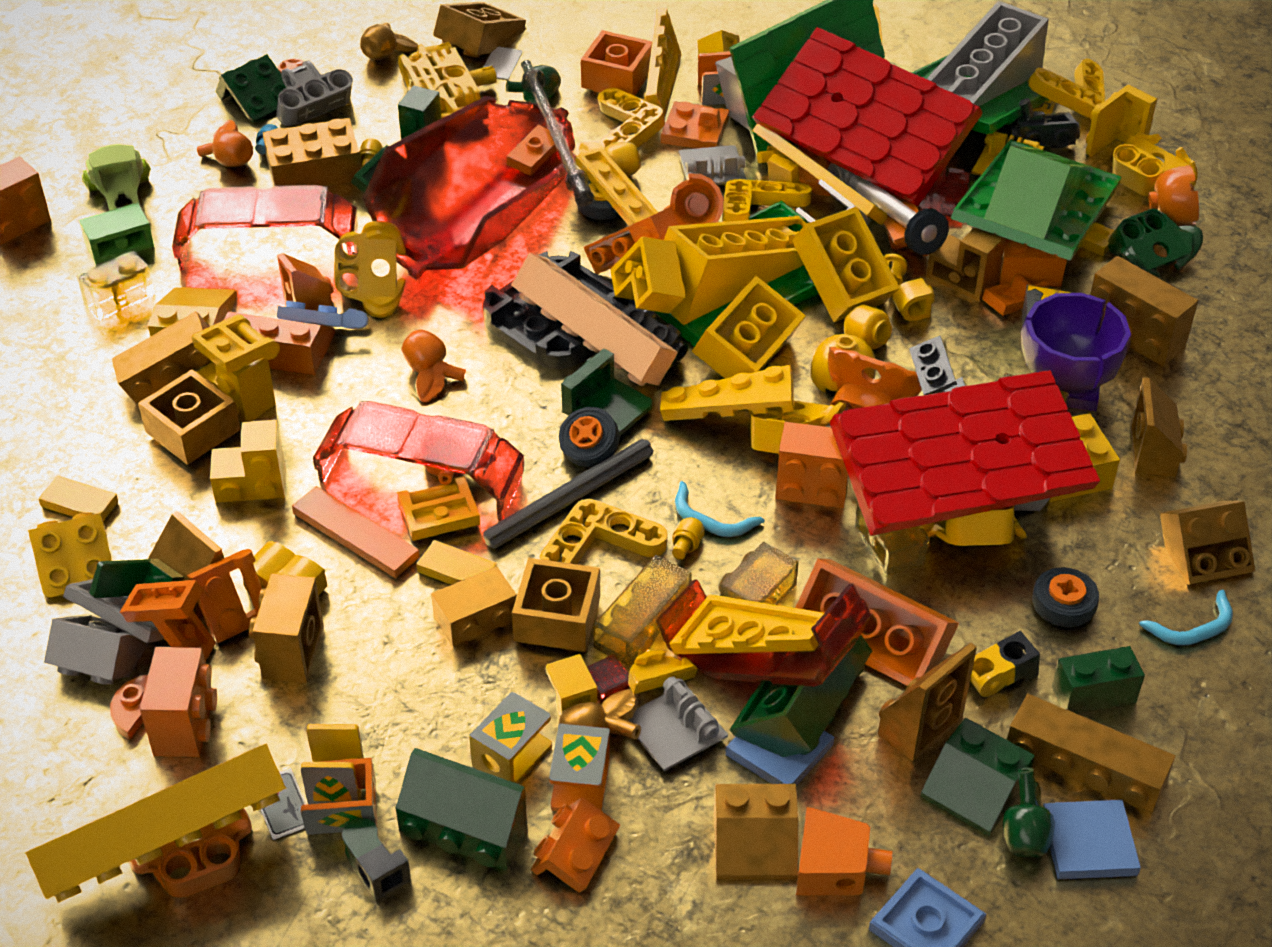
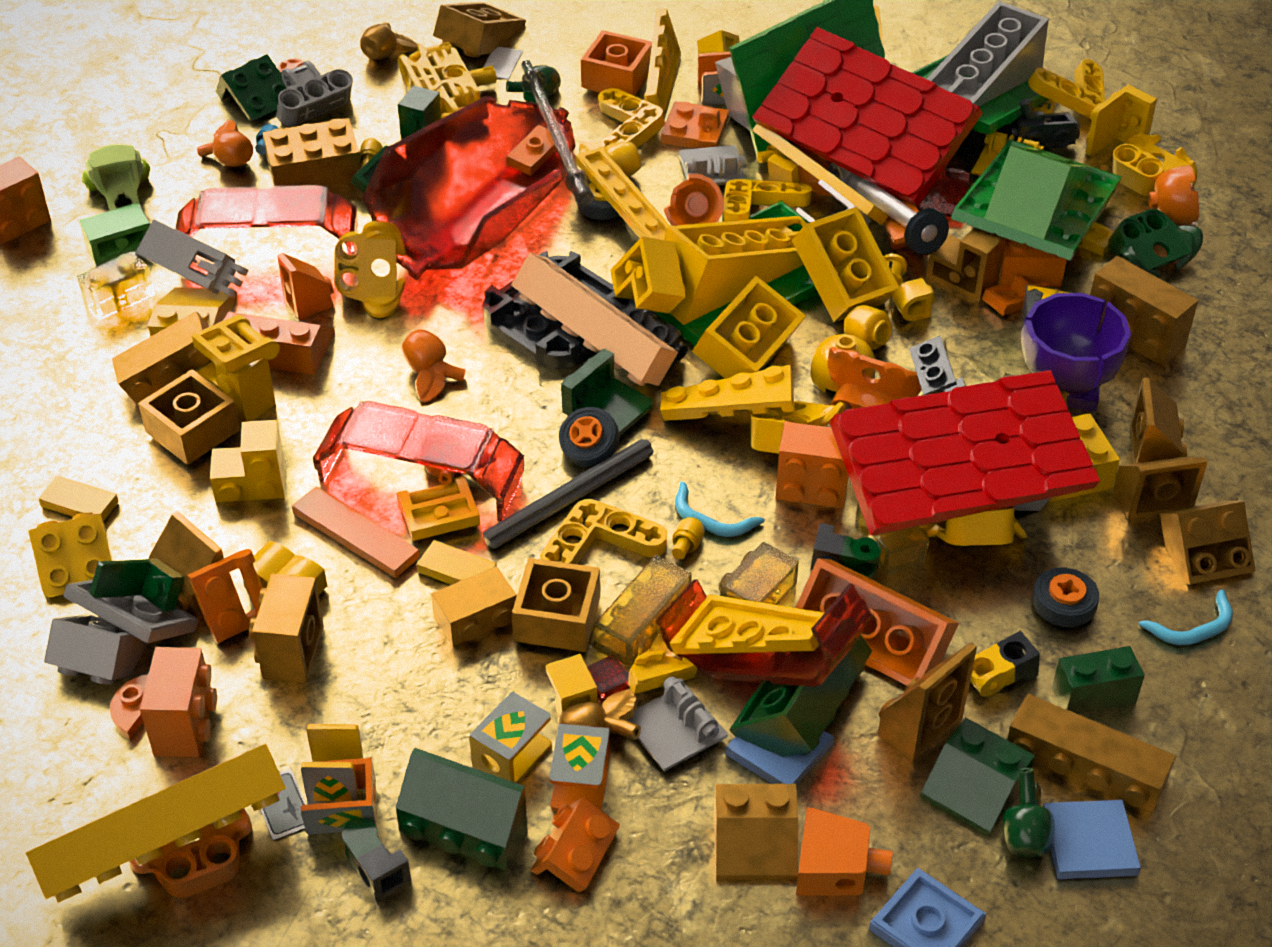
(171, 611): orange bracket -> none
(177, 252): none -> light grey hinge
(324, 316): light blue hinge -> none
(609, 250): orange slope -> none
(856, 554): none -> leg
(1159, 485): none -> pearl gold slope

